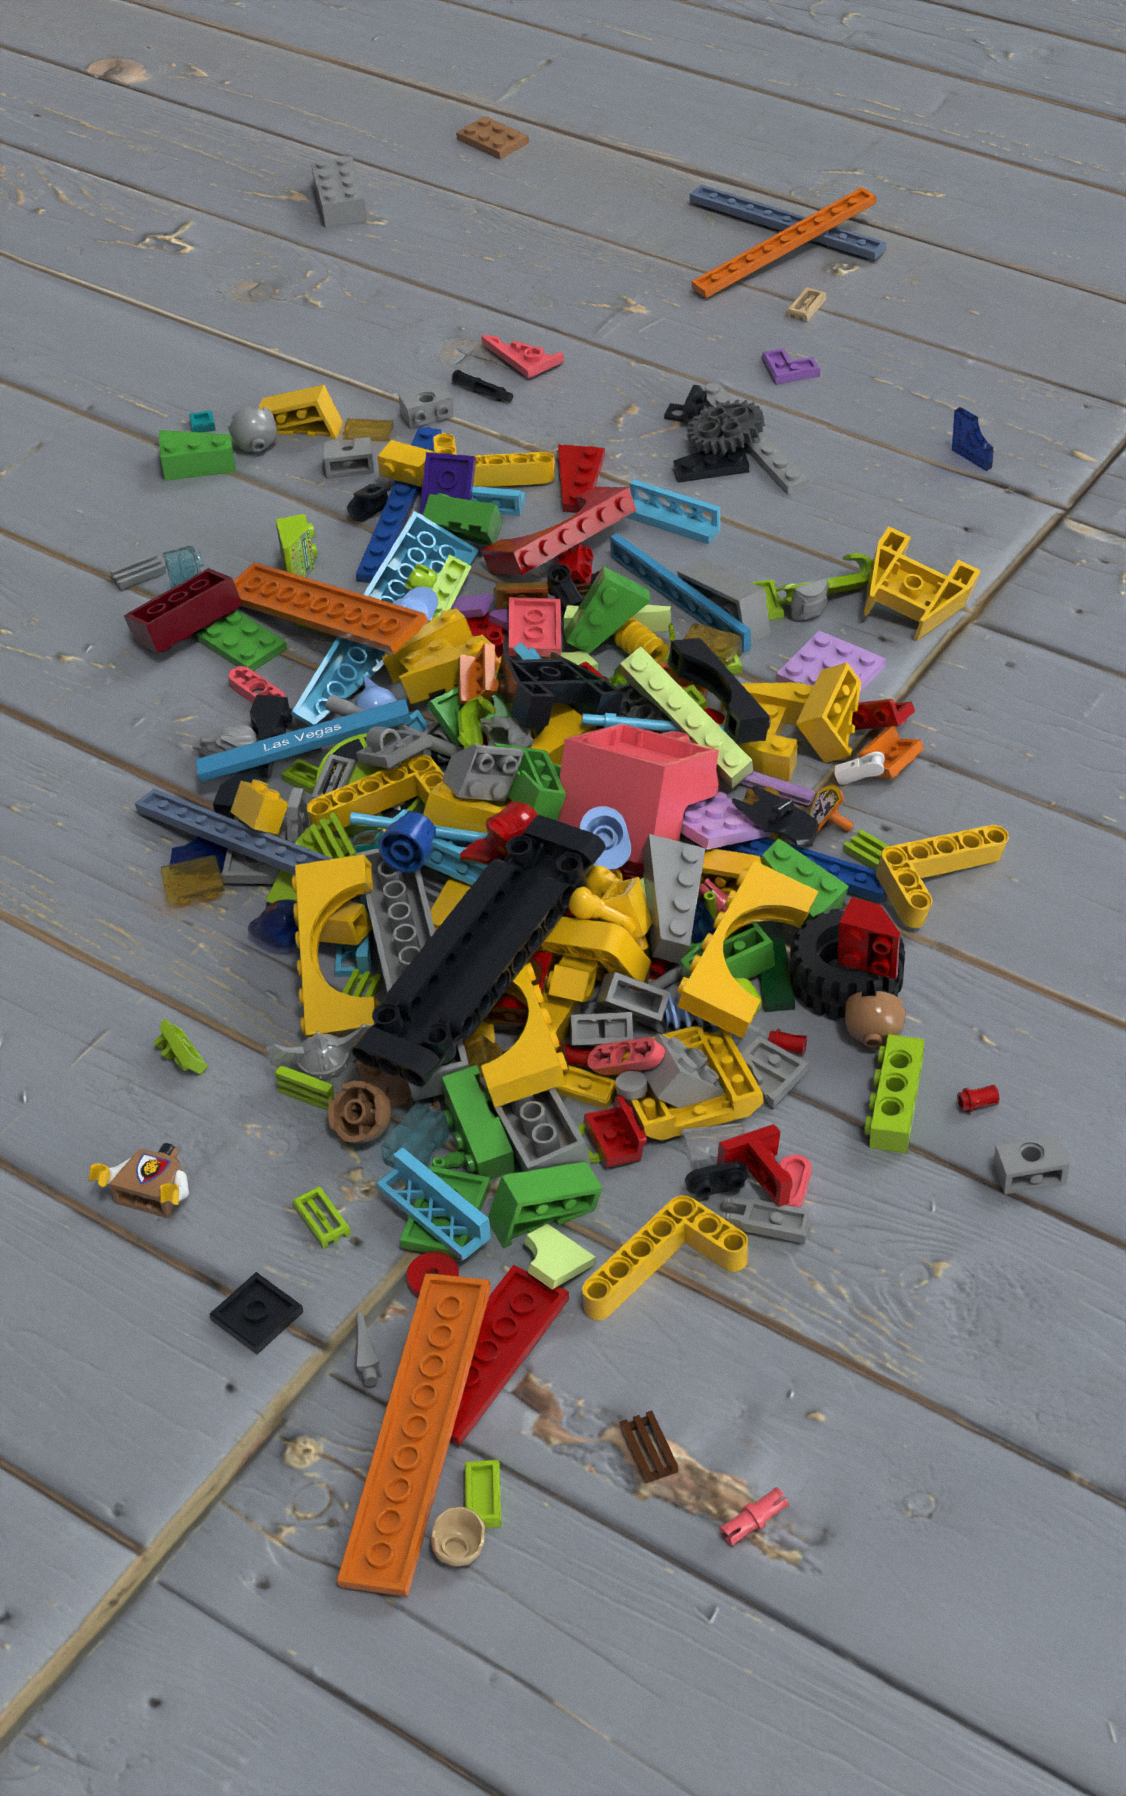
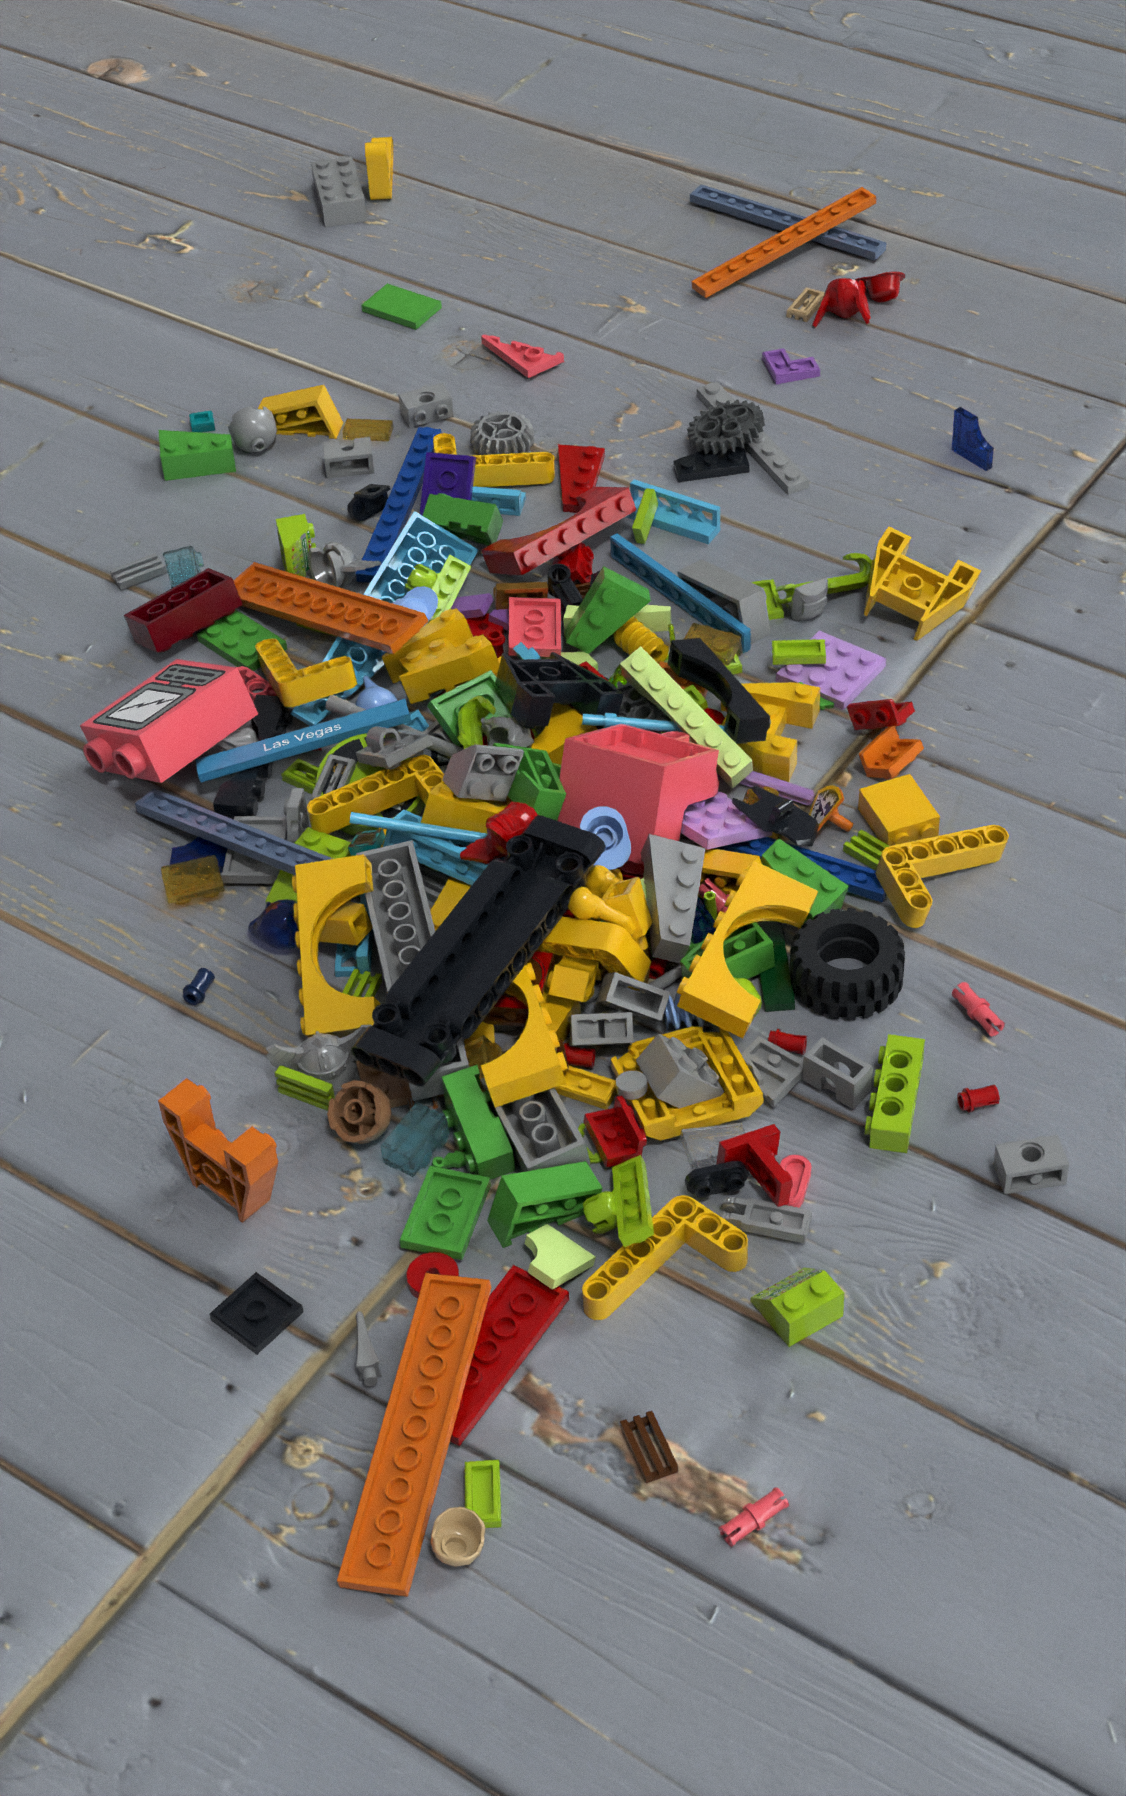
(146, 1180): torso -> none
(168, 720): none -> coral brick
(179, 1045): lime plate -> none
(195, 991): none -> dark blue pin
(234, 1171): none -> orange wedge
(259, 806): yellow brick -> none
(306, 684): none -> yellow beam
(325, 826): lime tile -> none
(332, 1234): lime tile -> none
(336, 564): none -> light grey helmet
(379, 165): none -> yellow beam
(401, 306): none -> bright green tile
(402, 462): yellow brick -> none
(407, 842): blue piece -> none
(443, 1197): medium azure fence -> none
(478, 674): orange bracket -> none
(482, 386): black piece -> none
(492, 137): medium nougat plate -> none
(502, 434): none -> light grey gear
(624, 1207): none -> lime plate
(645, 515): none -> lime tile
(652, 1050): coral beam -> none
(691, 407): black bracket -> none
(798, 652): none -> lime tile
(801, 1304): none -> lime slope
(823, 1072): none -> light grey brick
(829, 712): yellow wedge -> none
(844, 299): none -> red helmet
(859, 768): white bar -> none
(868, 939): red slope -> none
(874, 1017): medium nougat cylinder -> none
(884, 285): none -> red piece
(898, 811): none -> yellow brick
(978, 1009): none -> coral pin

